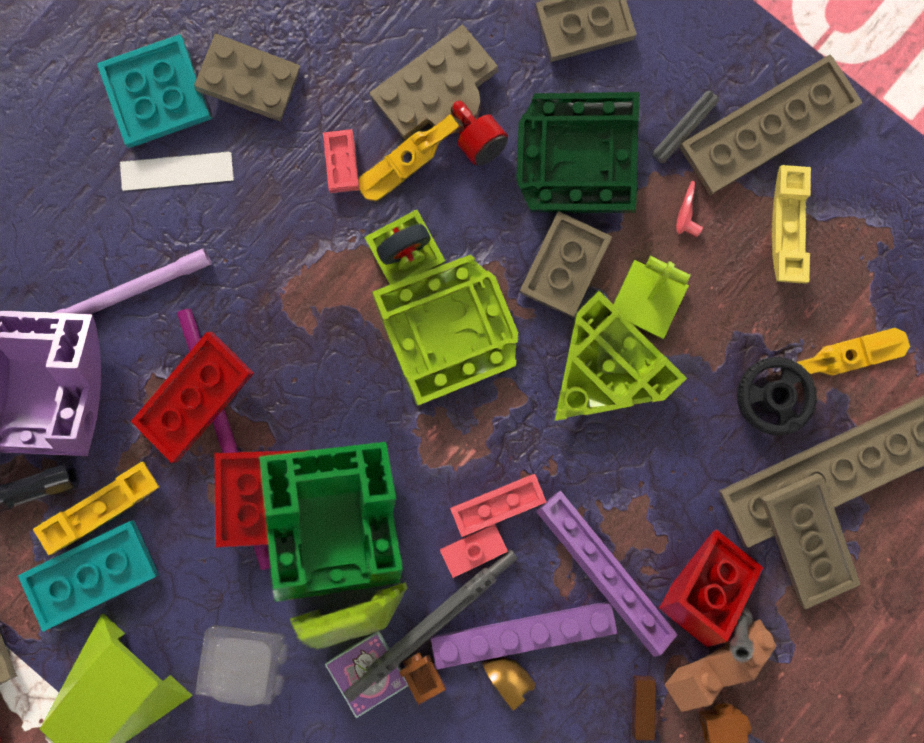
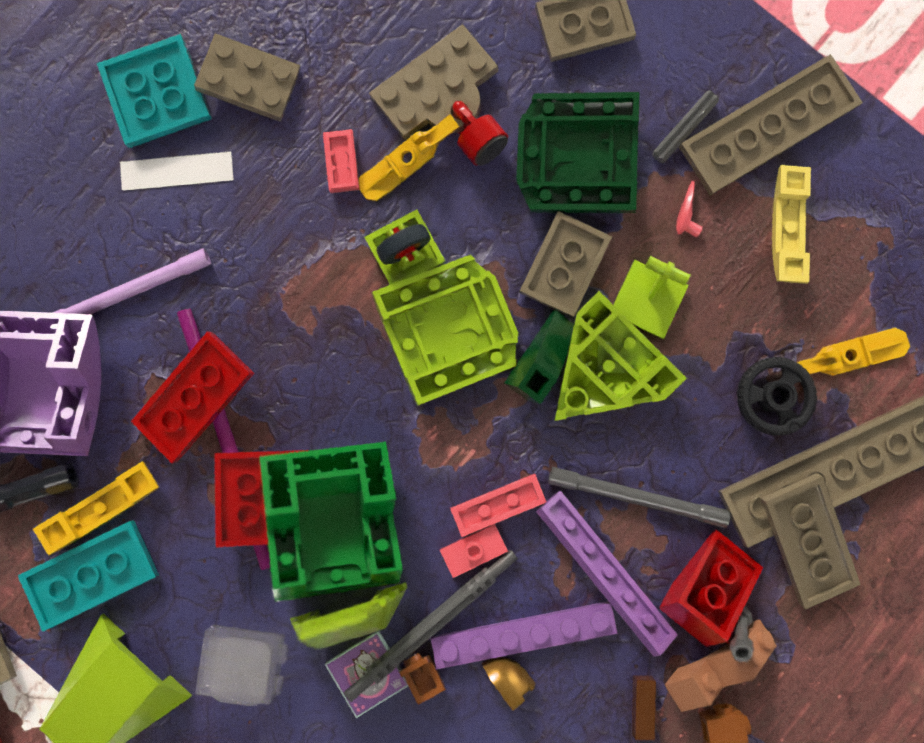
(542, 360): none -> dark green slope
(700, 512): none -> dark grey piece

